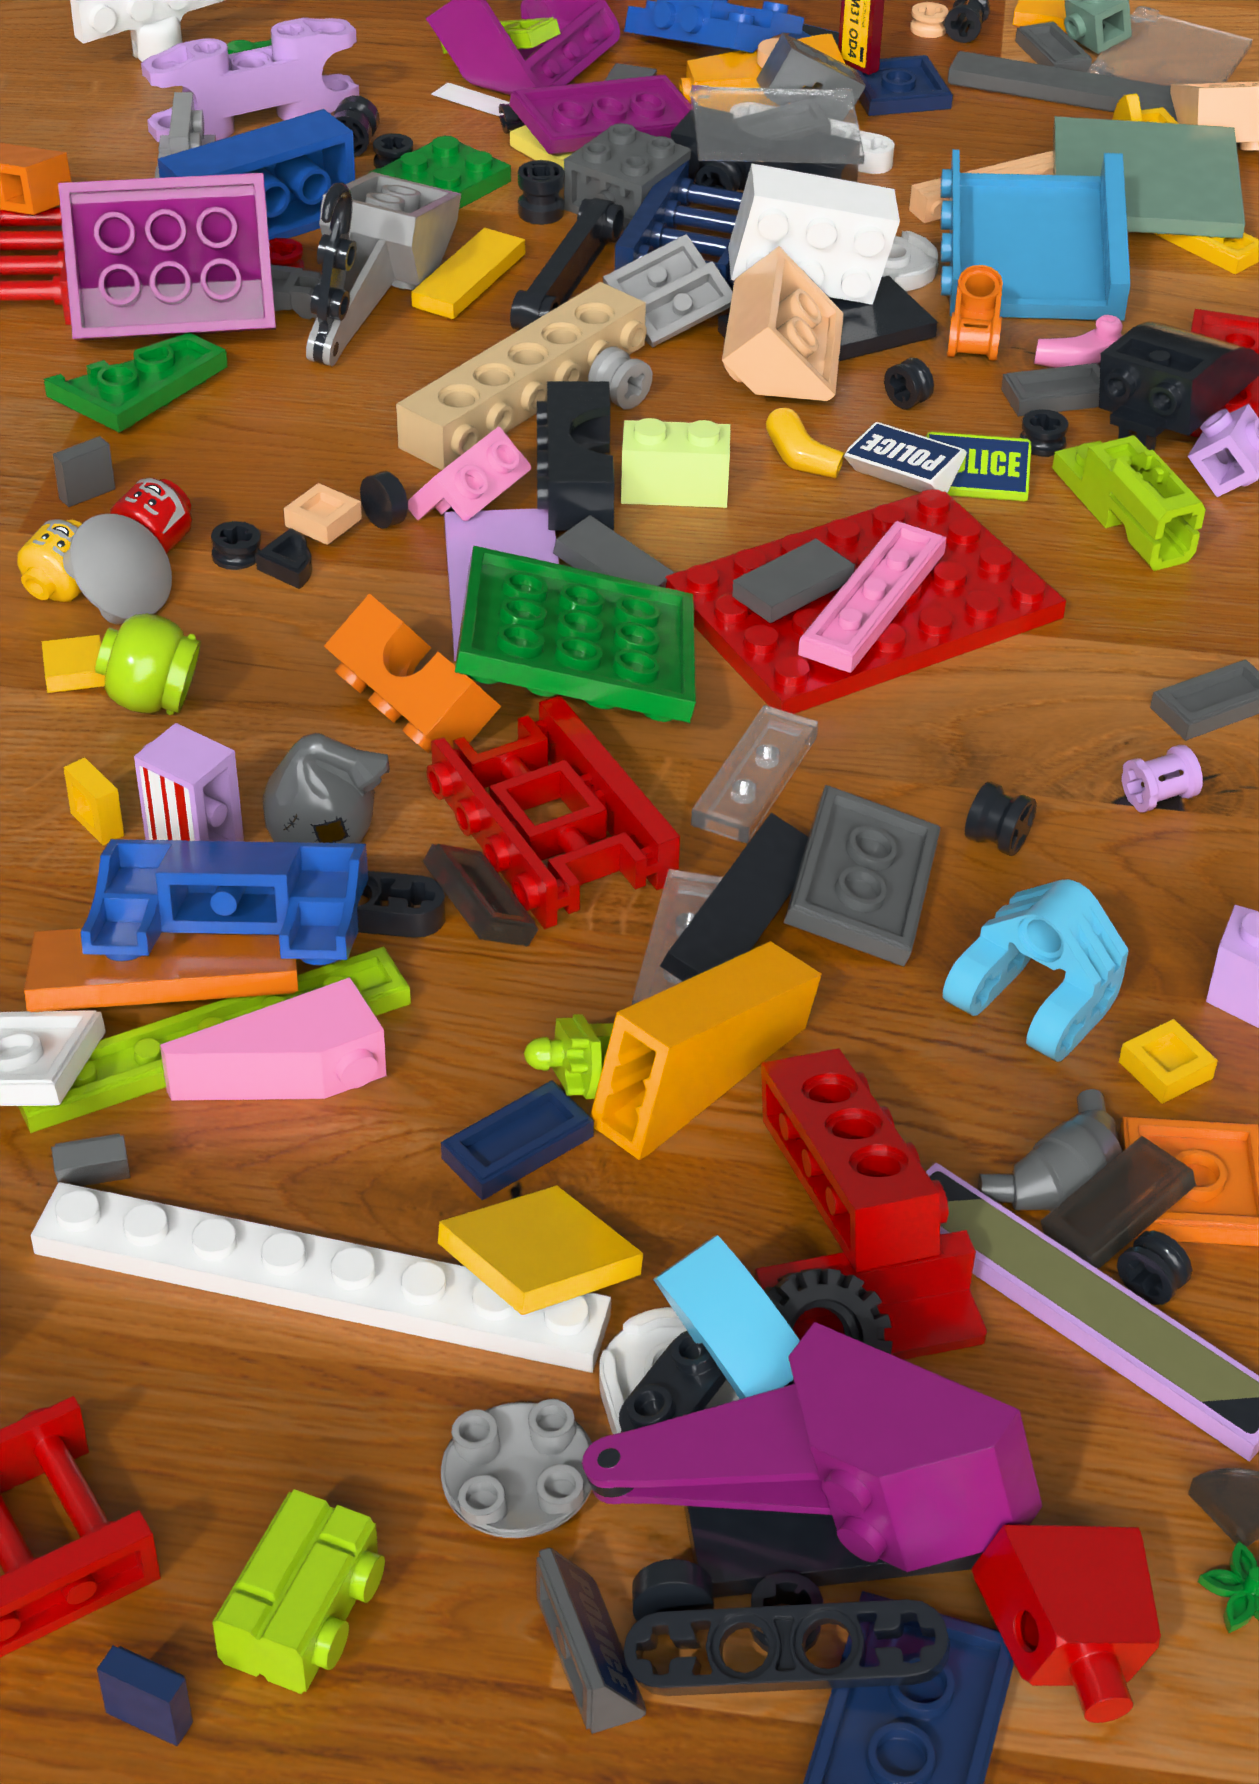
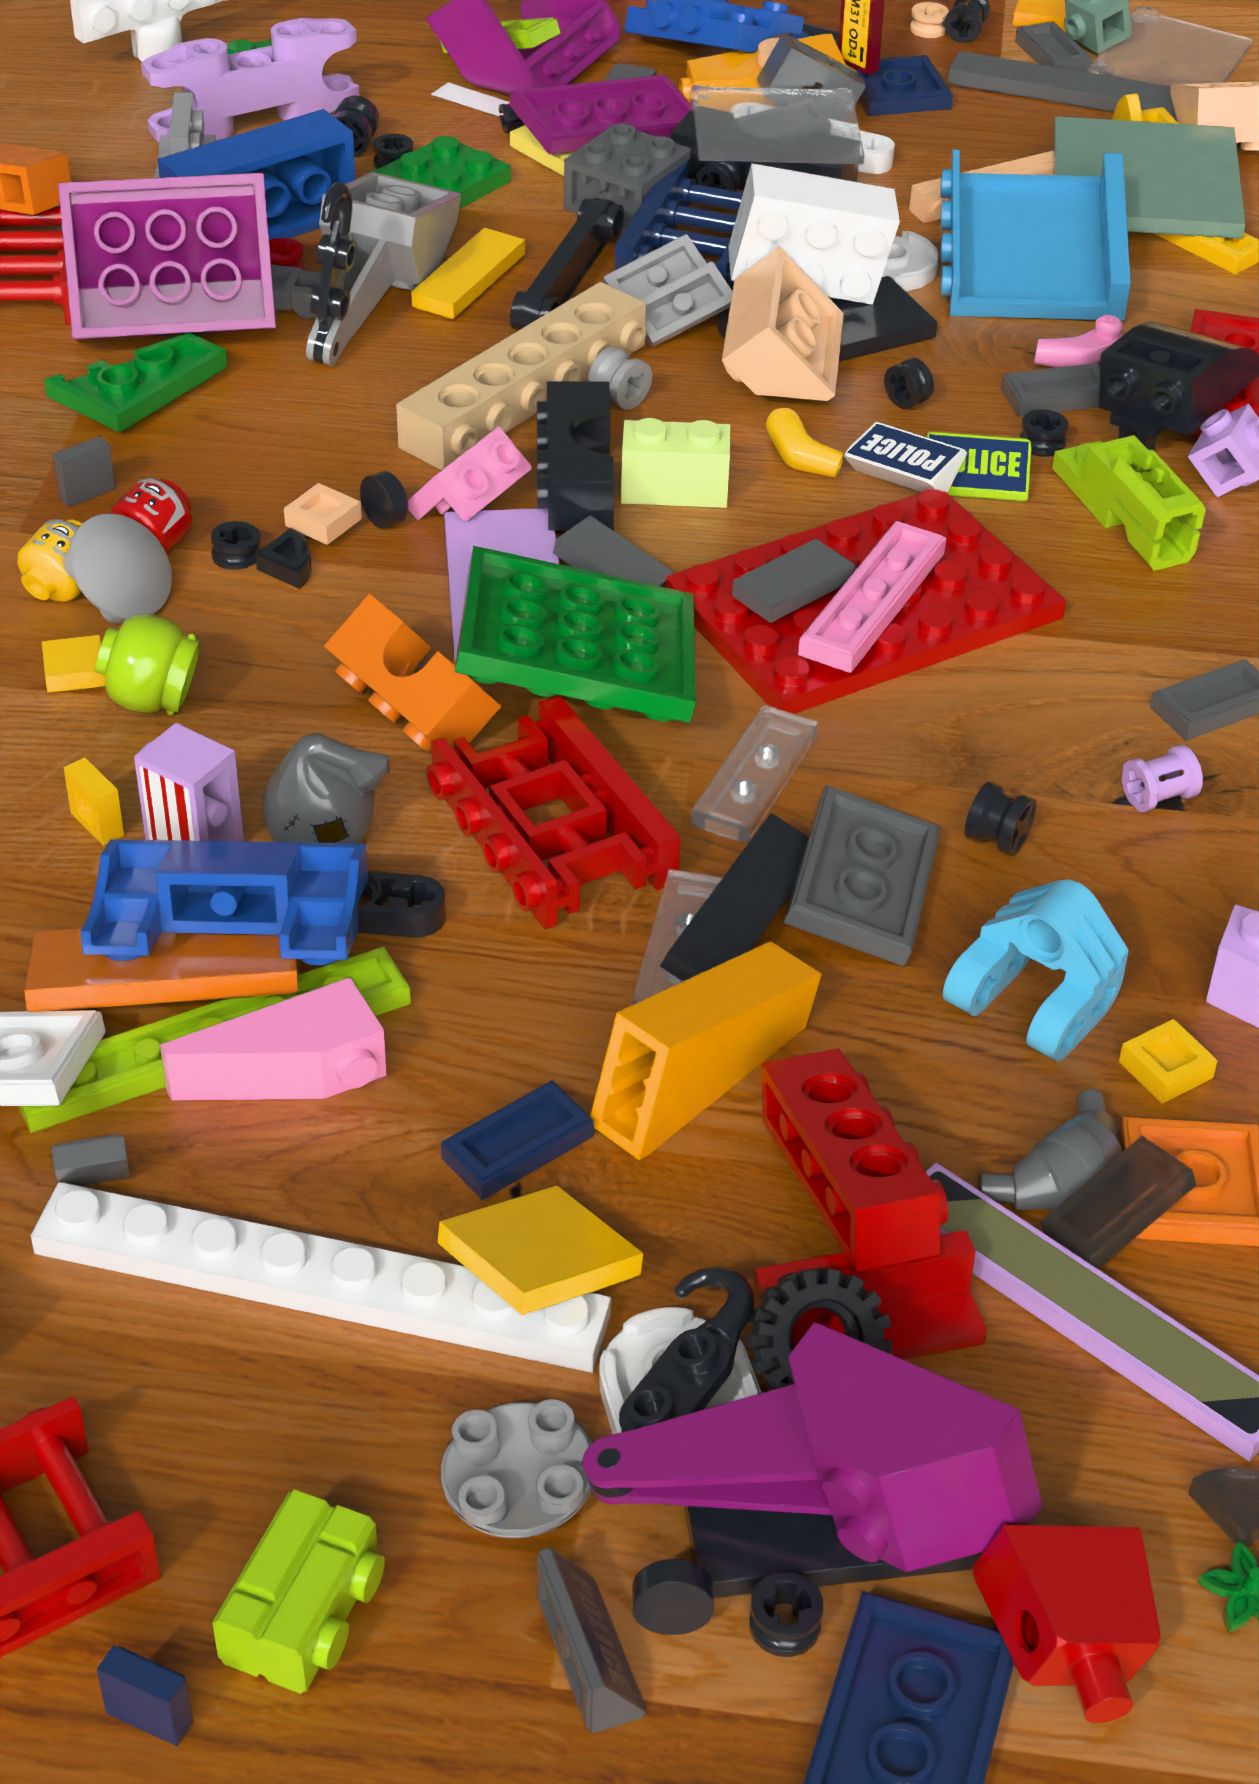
(480, 895): clear smoke tile -> none
(541, 187): black wheel -> none
(574, 1054): lime piece -> none
(731, 1318): medium azure slope -> none
(786, 1633): black beam -> none
(977, 316): orange piece -> none
(1154, 1267): black bush -> none

